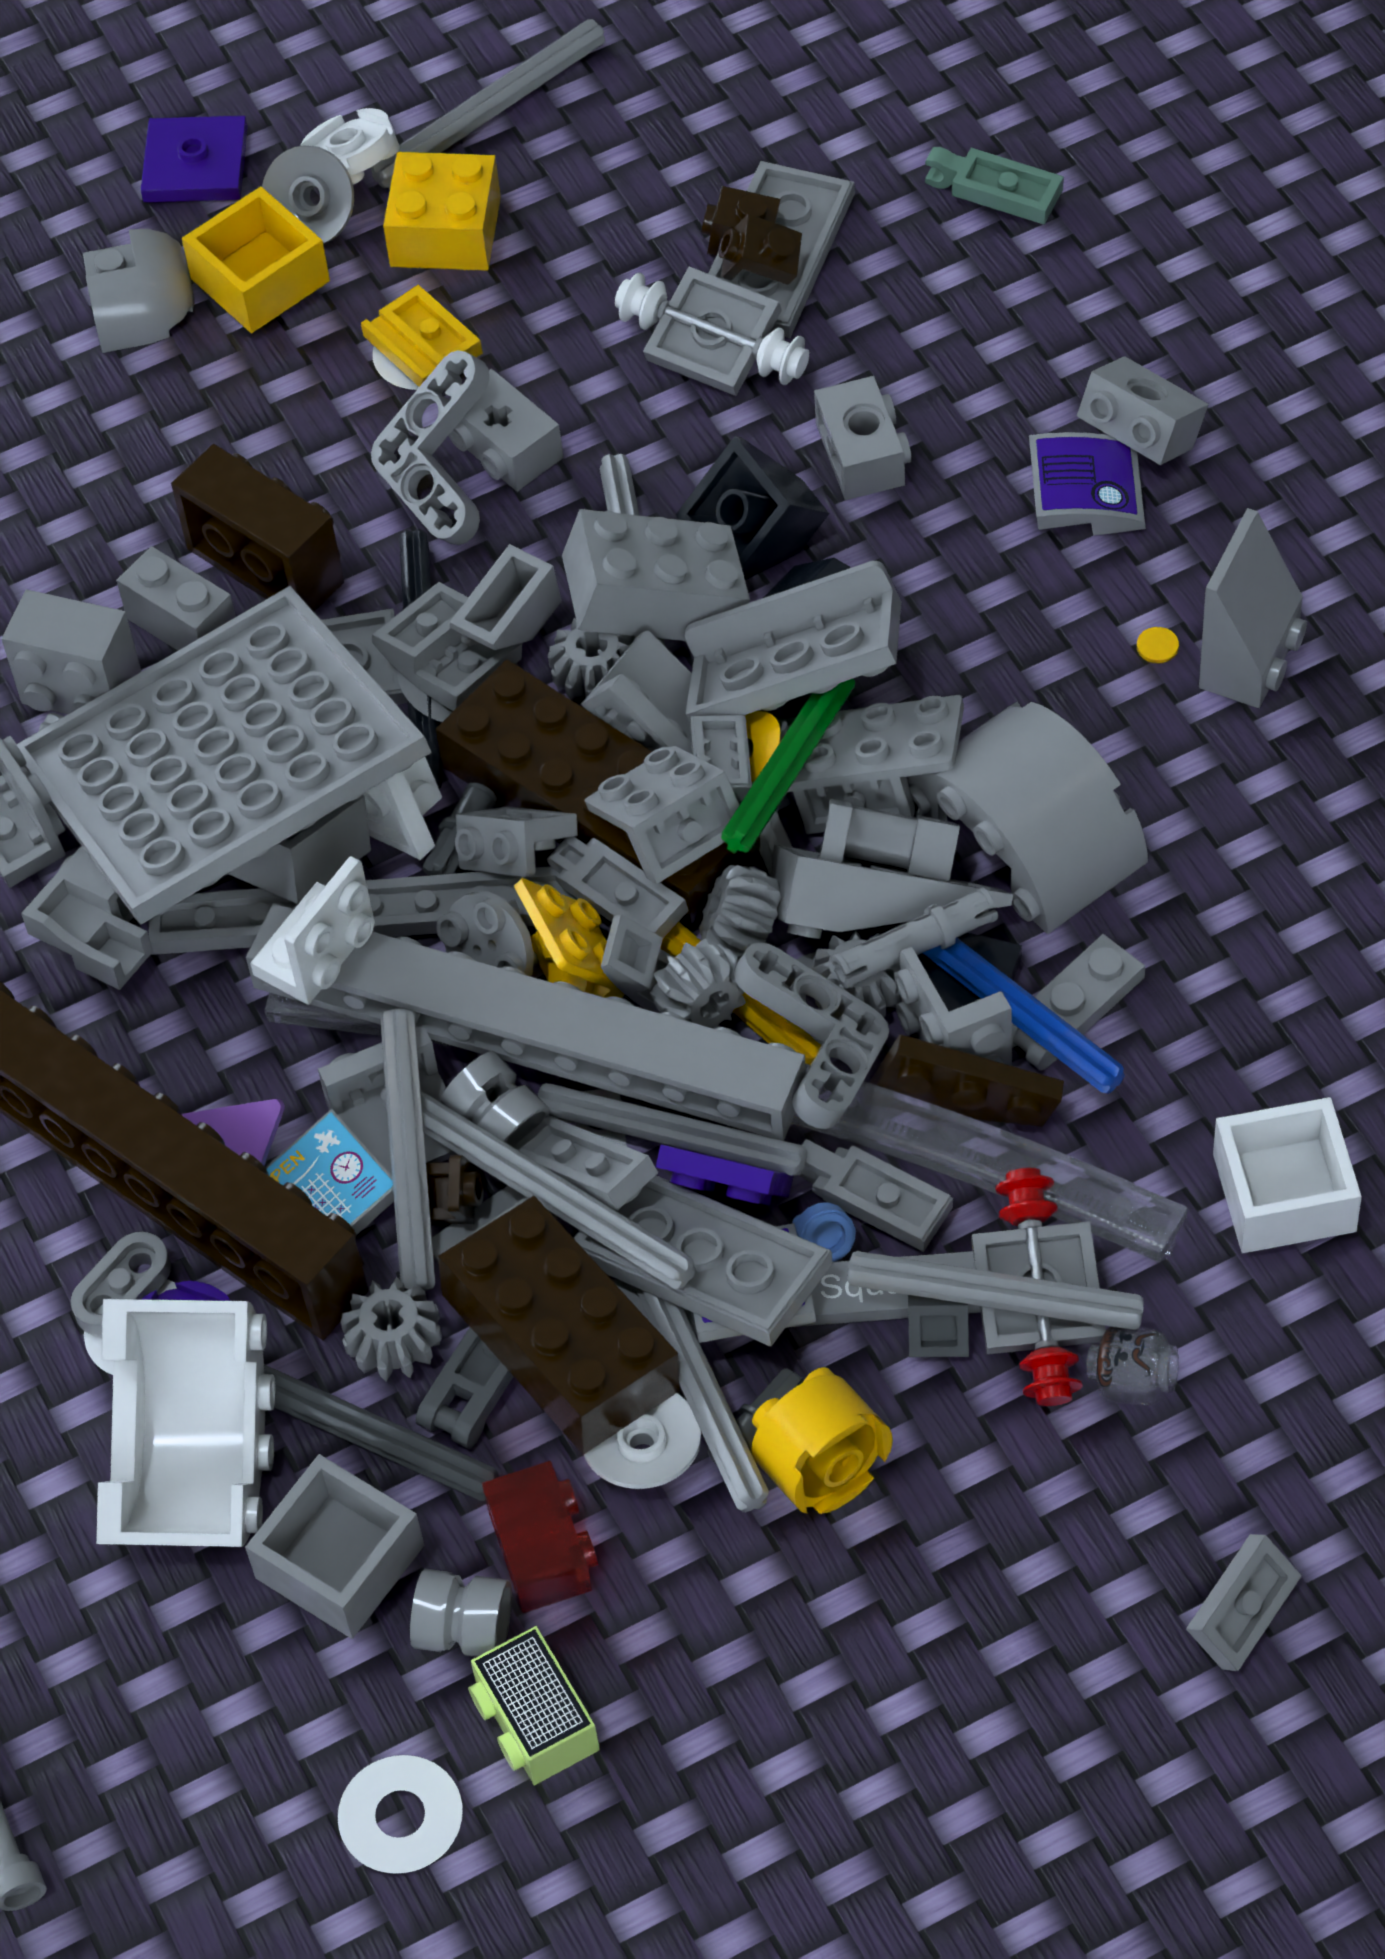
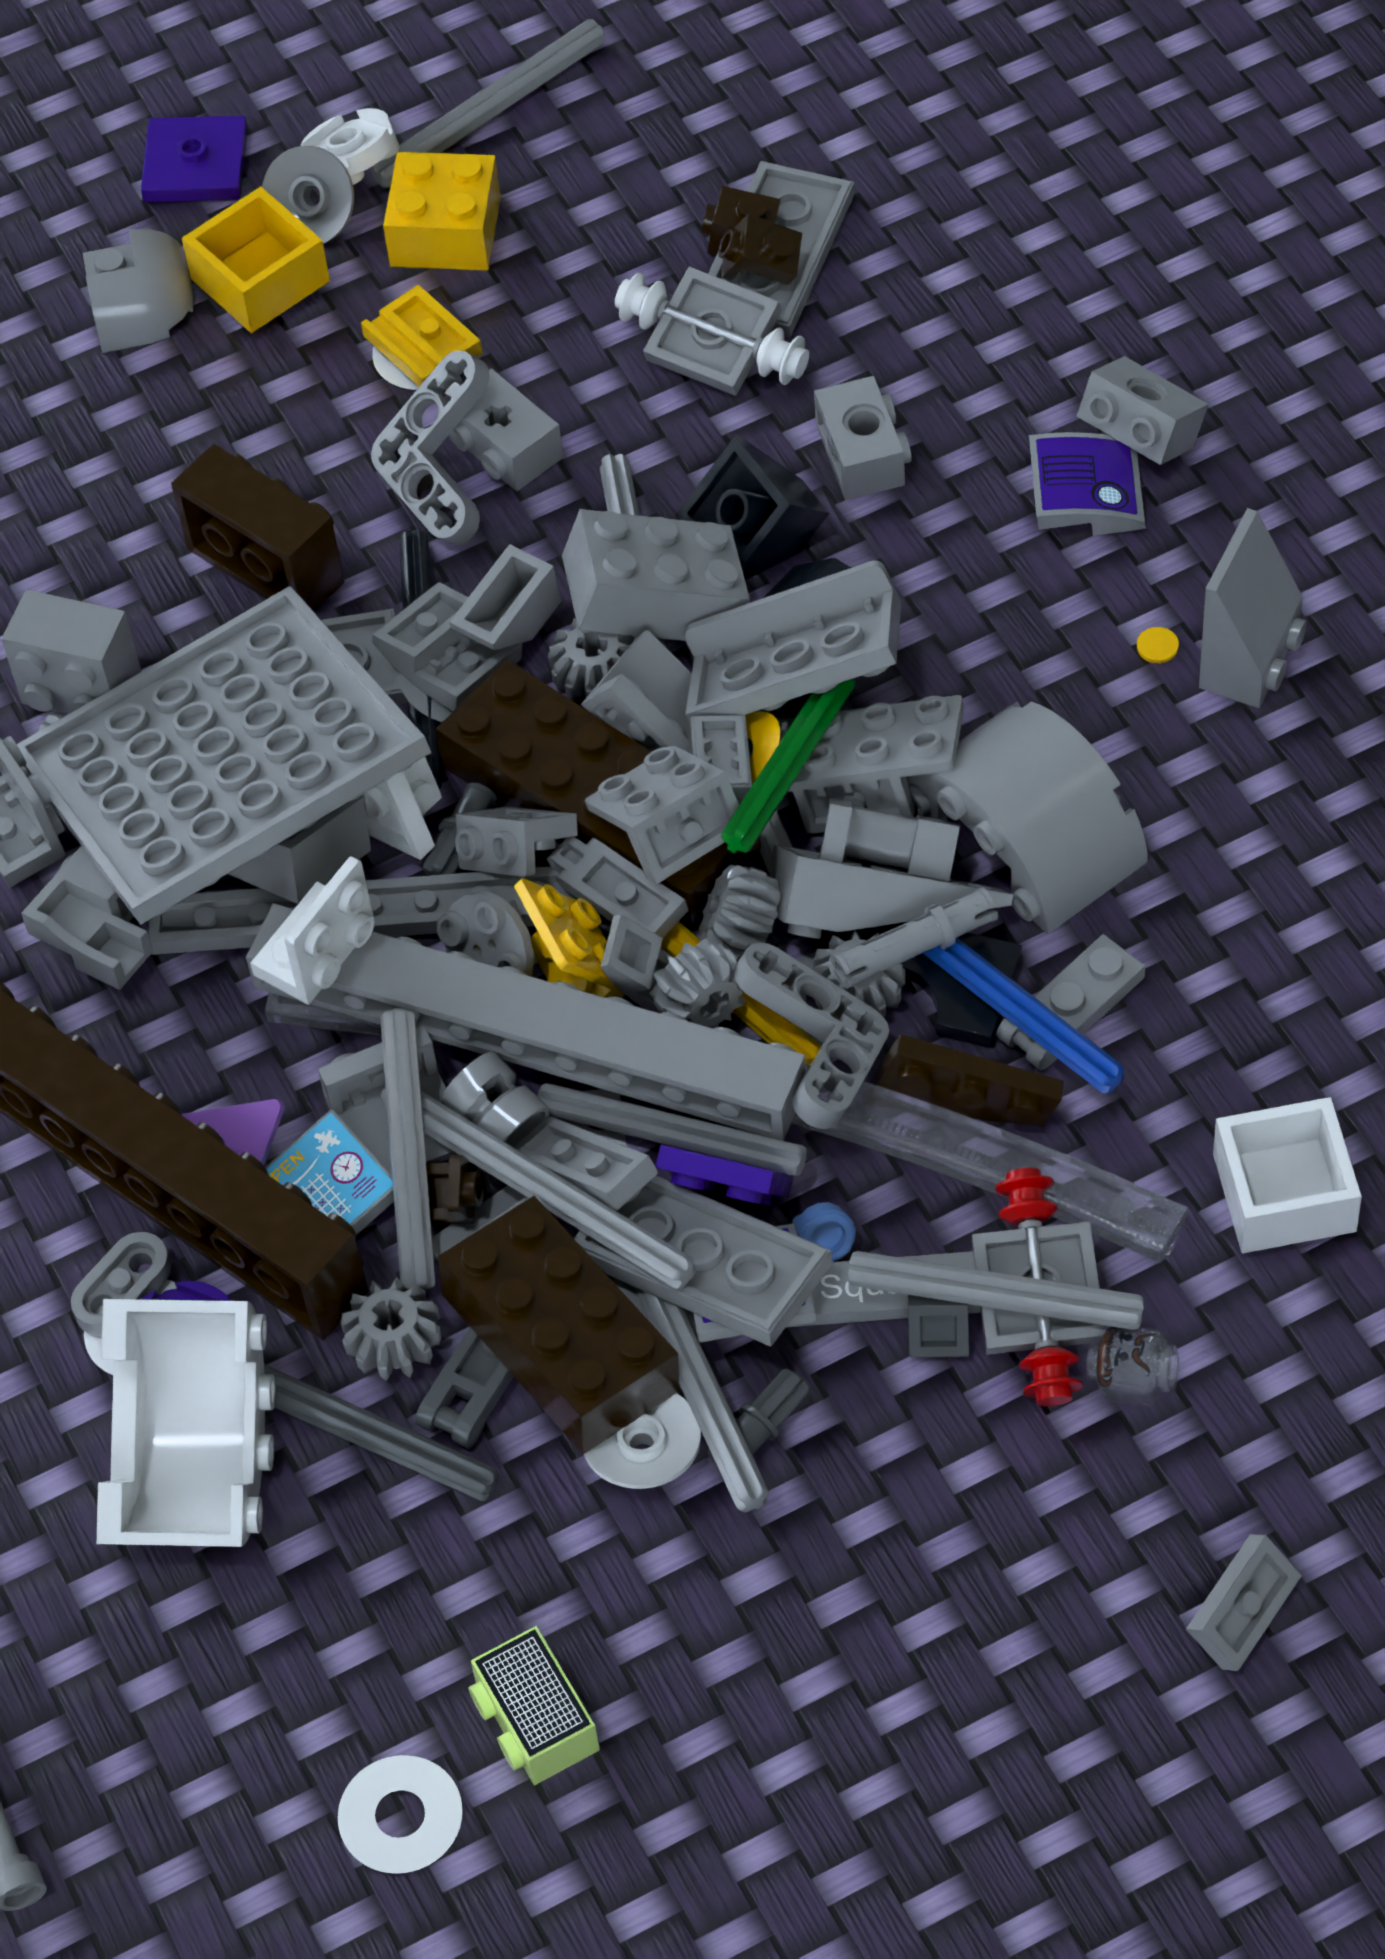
(172, 600): light grey brick -> none
(335, 1546): light grey piece -> none
(453, 1613): light grey wheel -> none
(538, 1536): clear red brick -> none
(819, 1442): yellow brick -> none
(877, 1193): light grey hinge -> none
(976, 1028): light grey bracket -> none
(996, 182): sand green plate -> none

